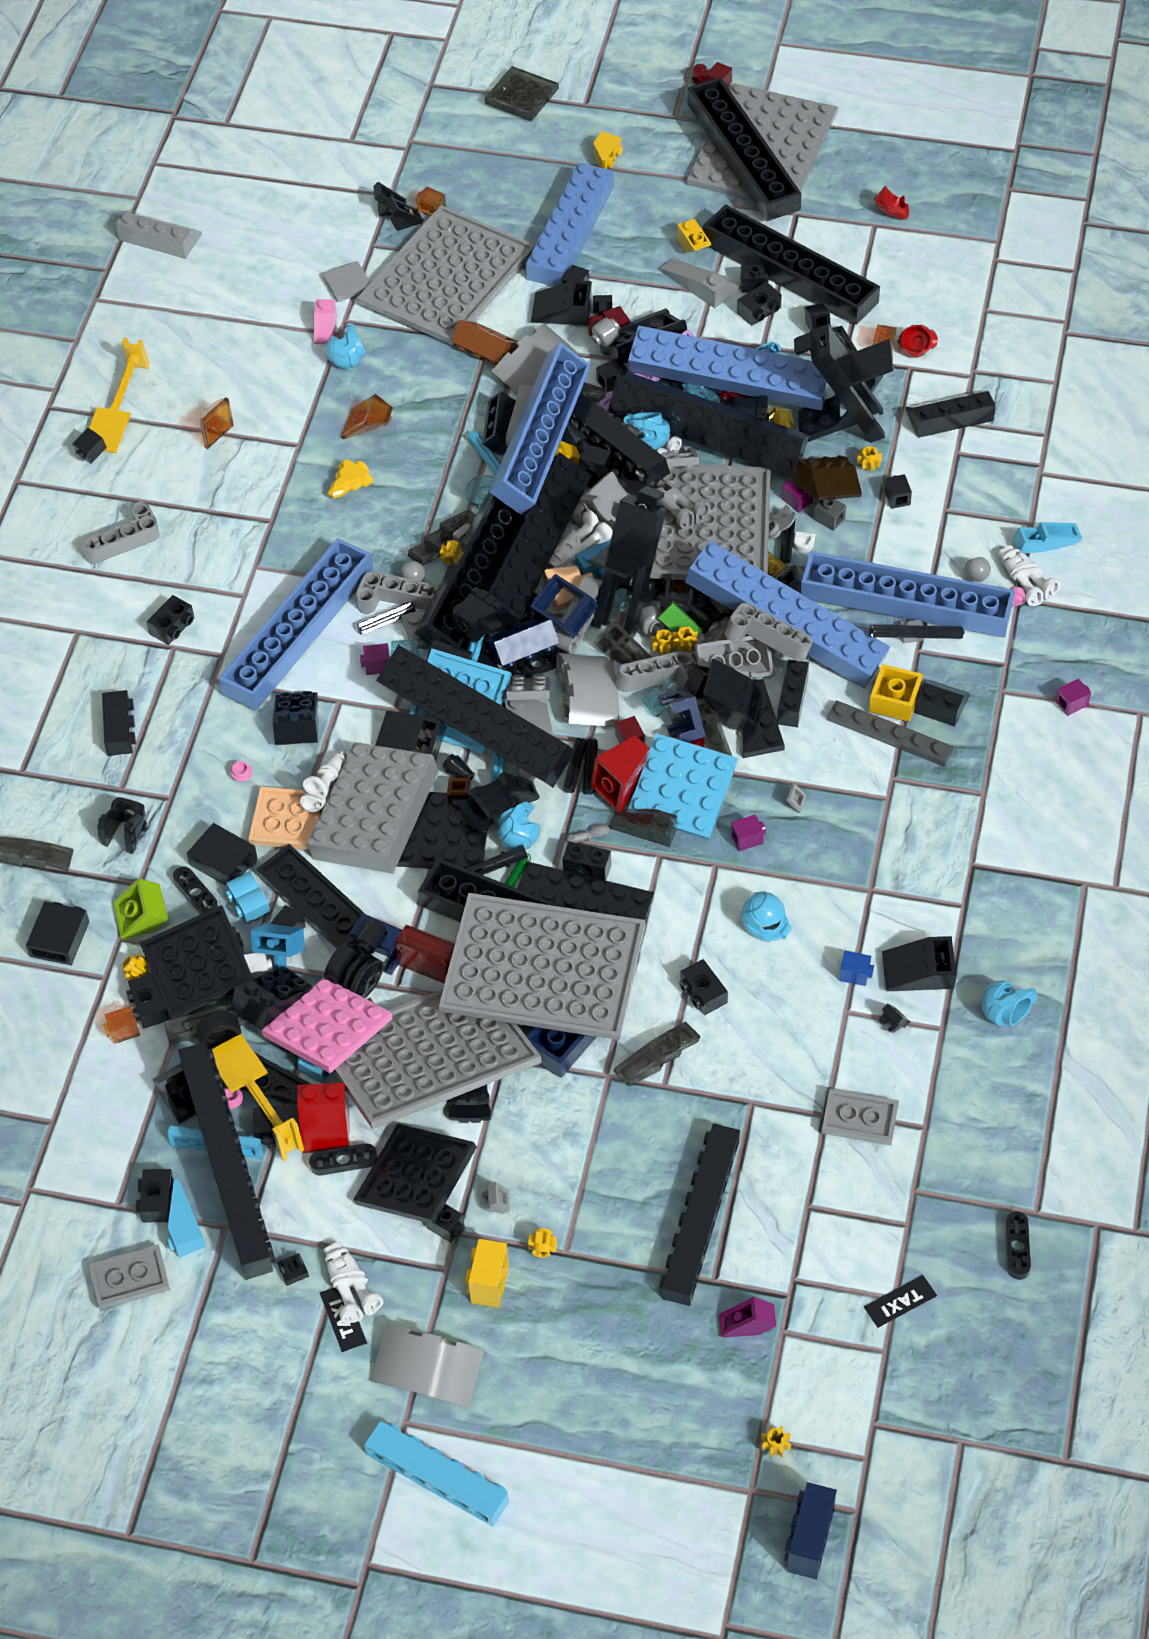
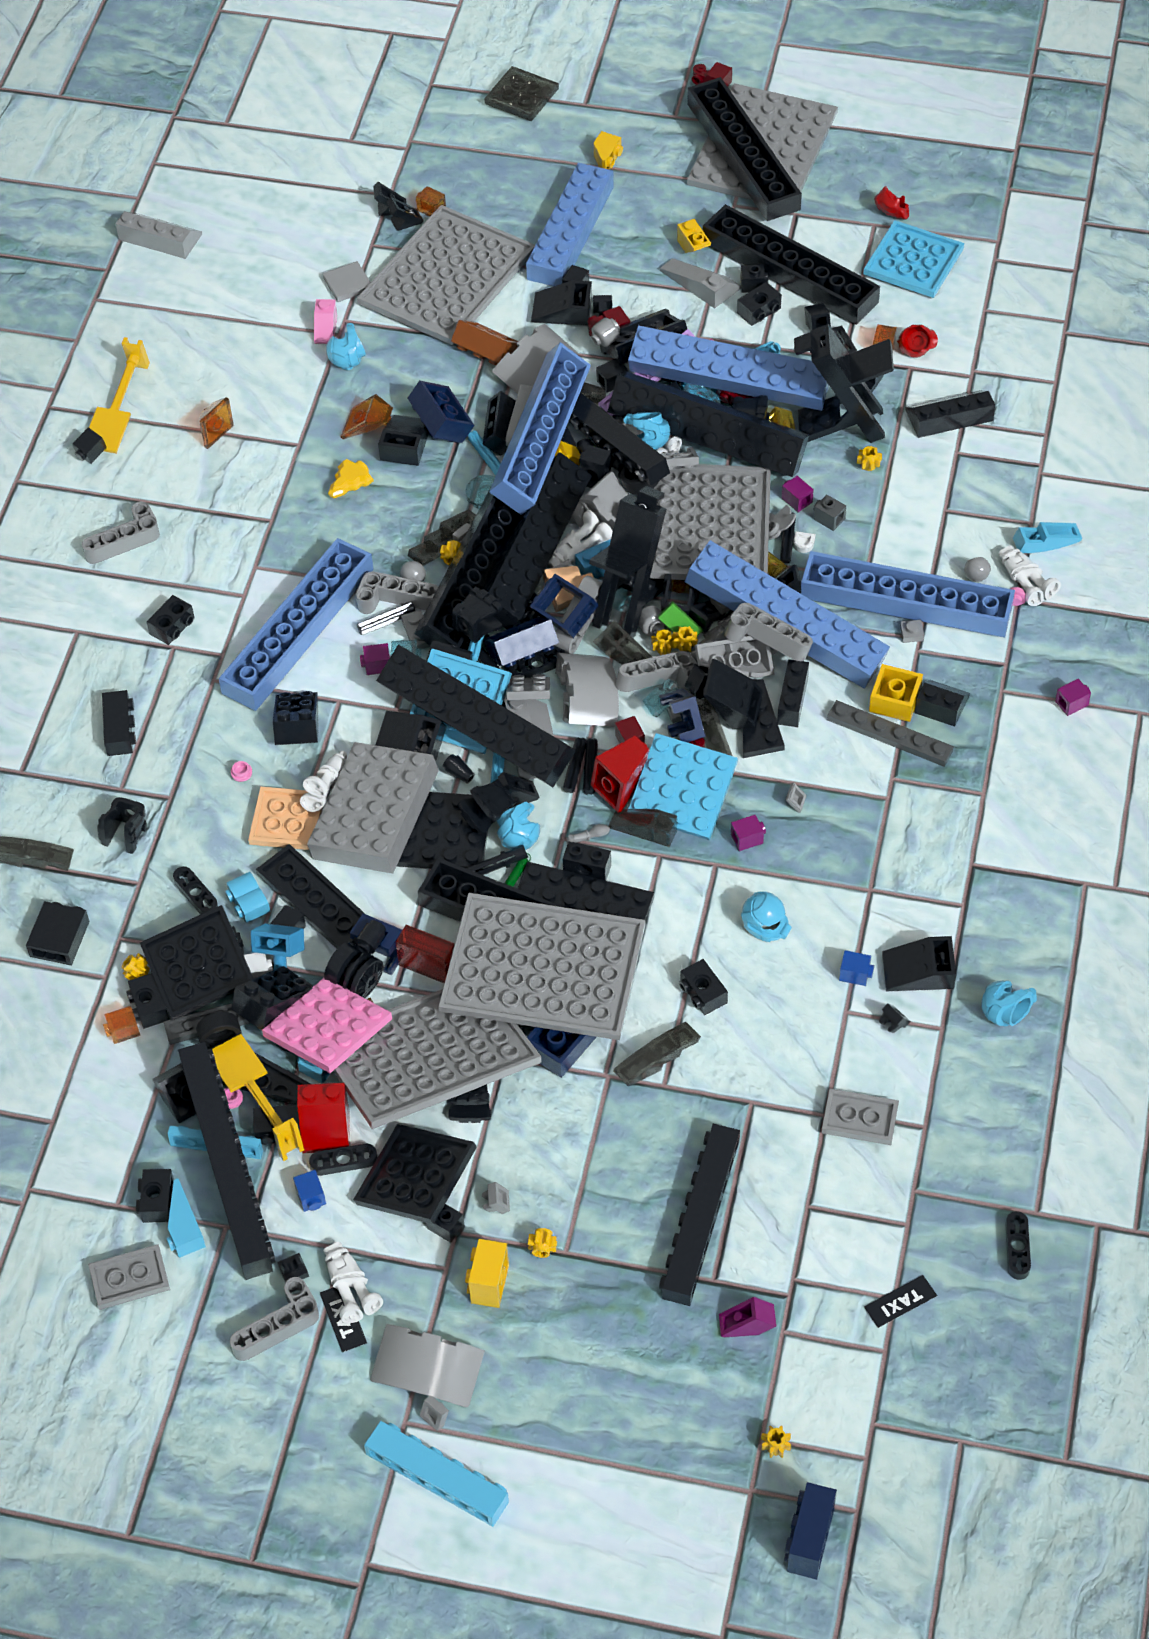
(140, 909): lime slope -> none
(221, 854): black brick -> none
(272, 1322): none -> light grey beam
(309, 1191): none -> blue brick
(403, 440): none -> black slope
(434, 1413): none -> light grey plate
(440, 412): none -> dark blue brick
(459, 786): reddish brown slope -> none
(689, 512): light grey piece -> none
(827, 478): dark brown slope -> none
(898, 491): black brick -> none
(911, 631): black axle -> none
(913, 258): none -> medium azure plate

